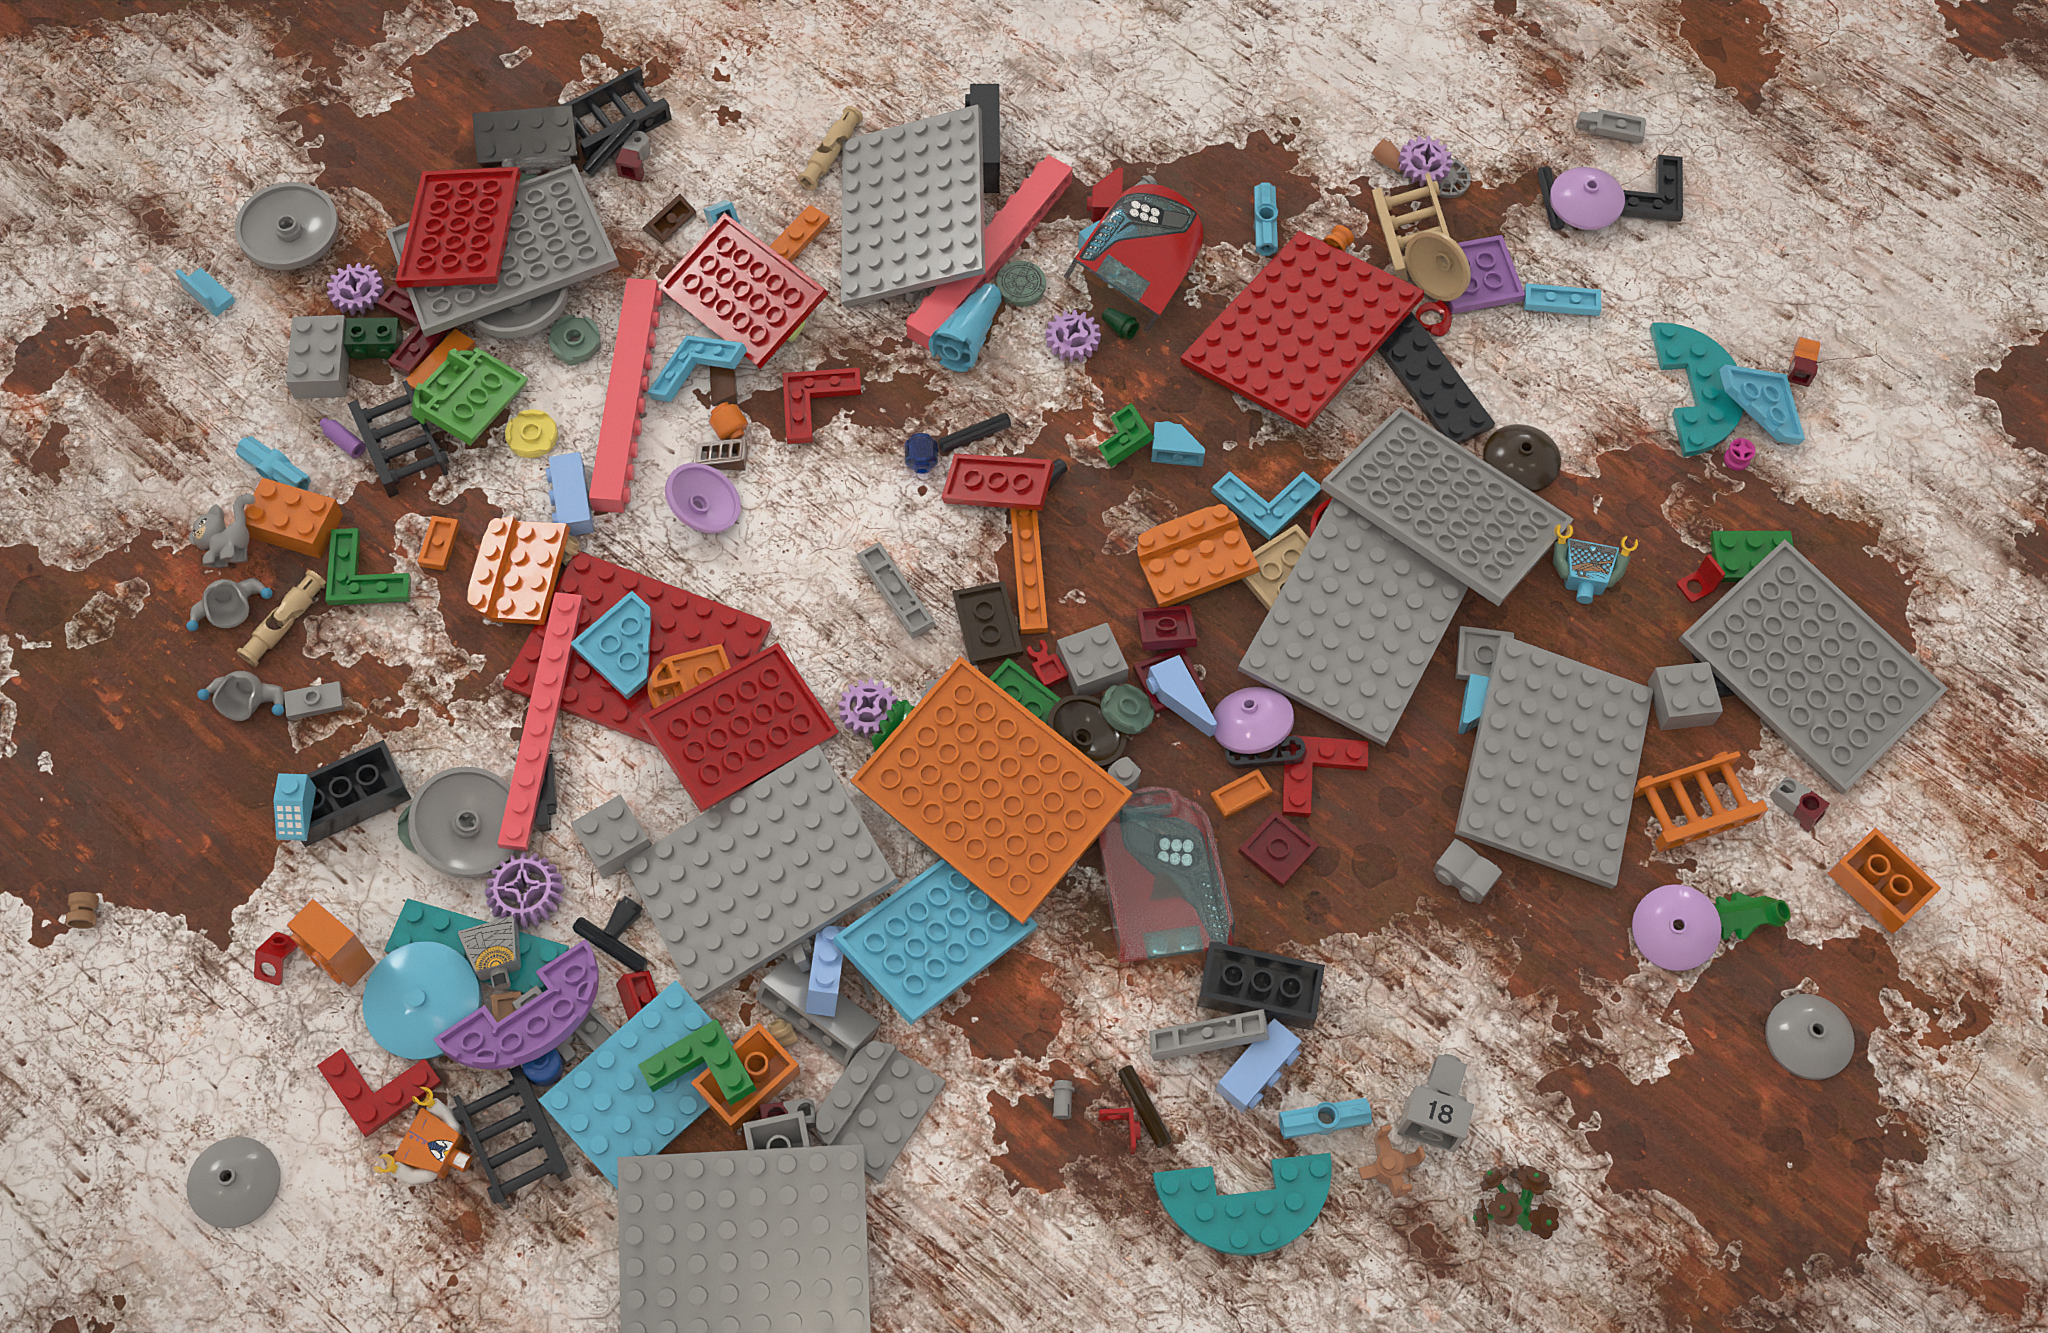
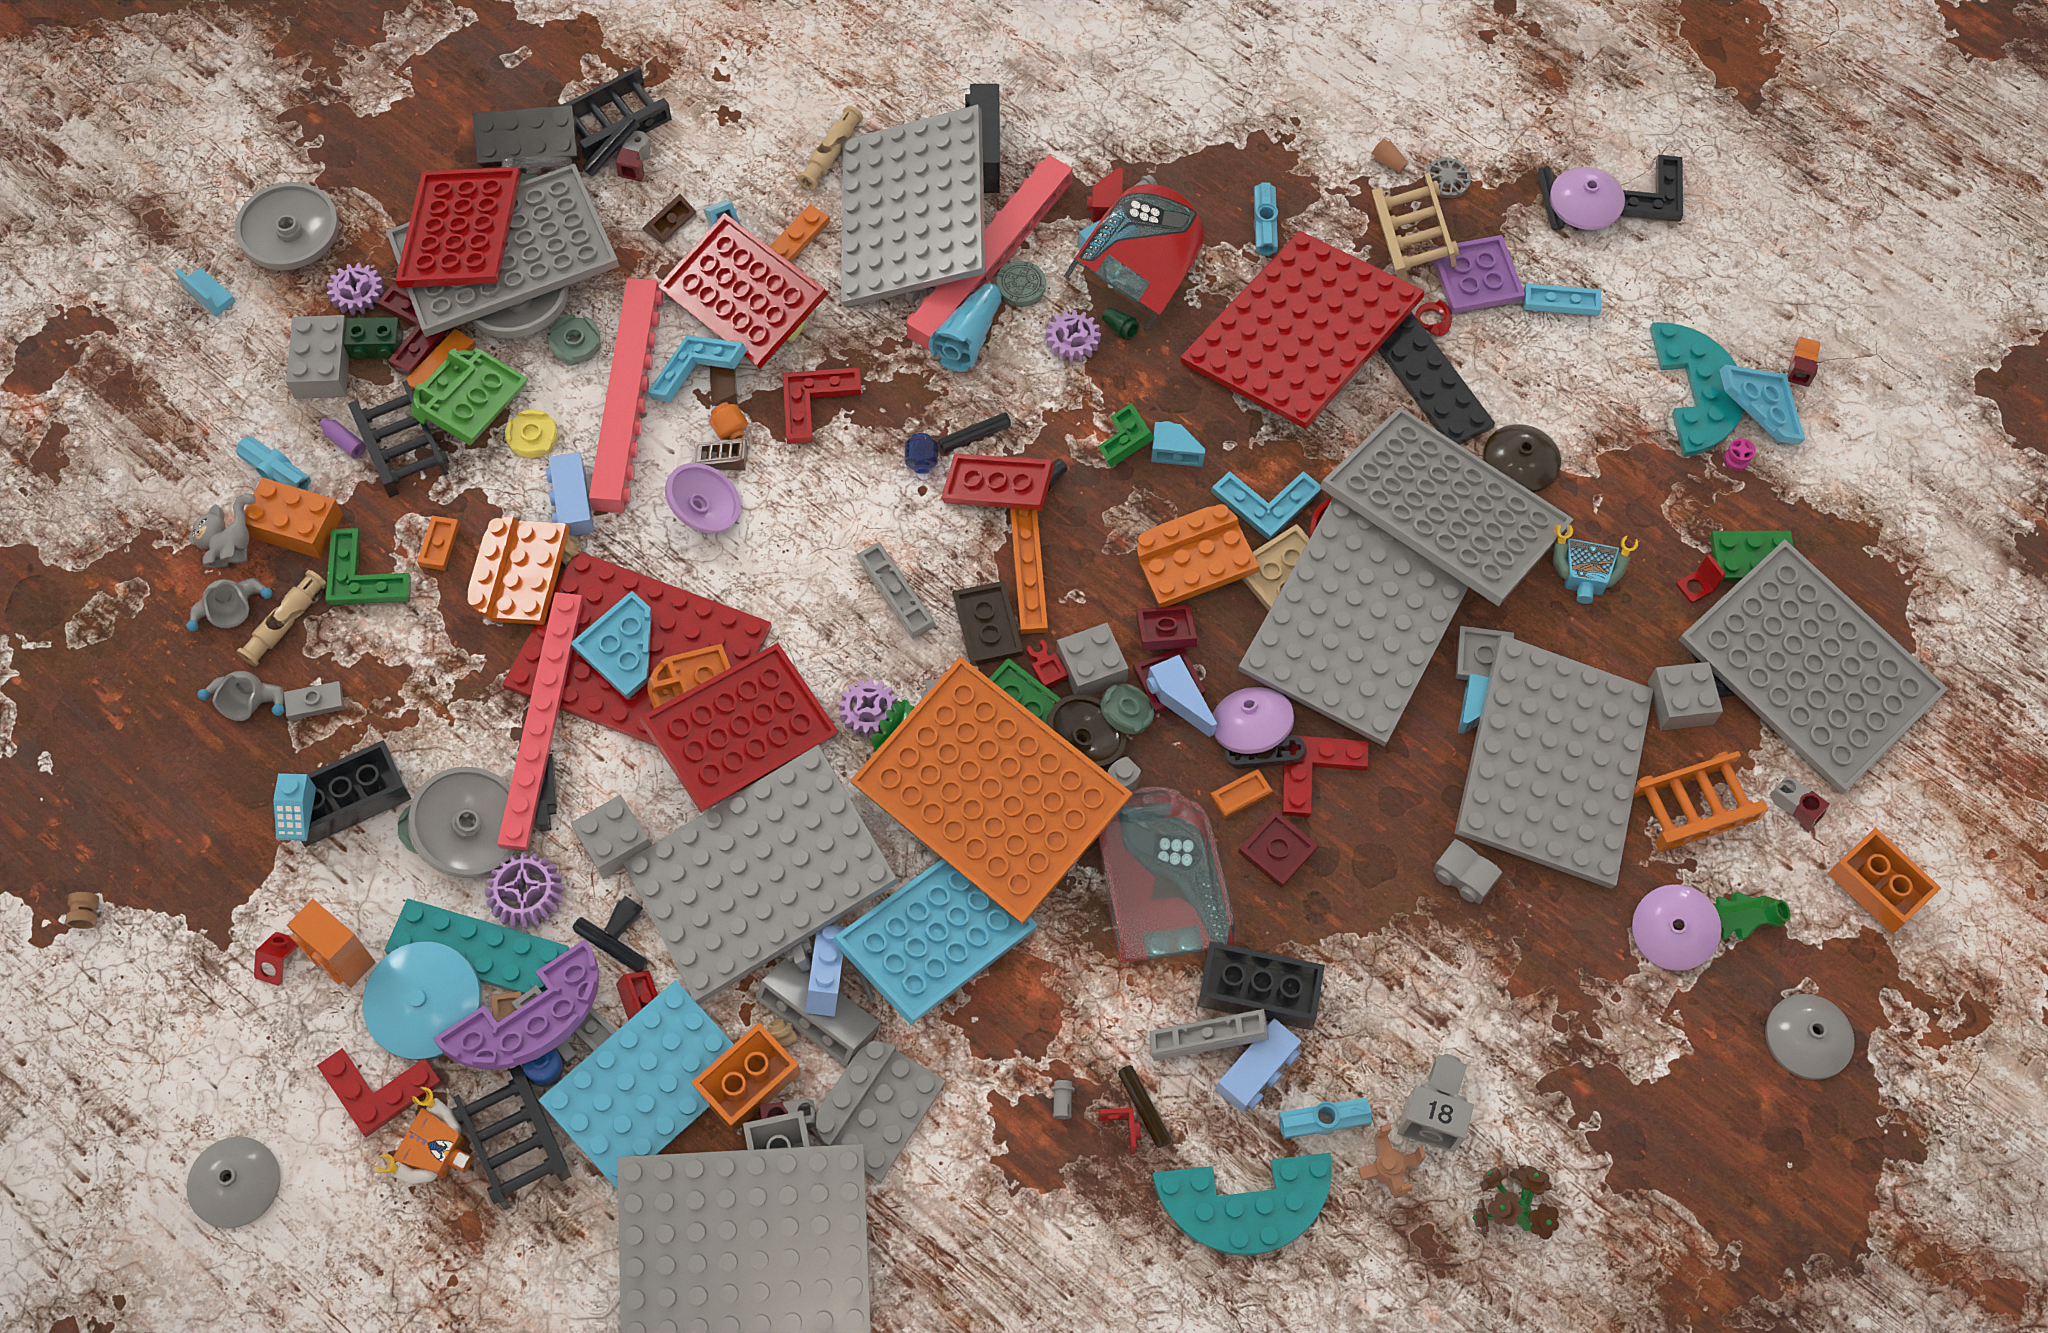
(493, 950): light grey torso -> none
(704, 1045): green plate -> none
(1340, 237): orange wheel -> none
(1425, 157): lavender gear -> none
(1437, 265): tan dish -> none
(1613, 125): light grey hinge -> none

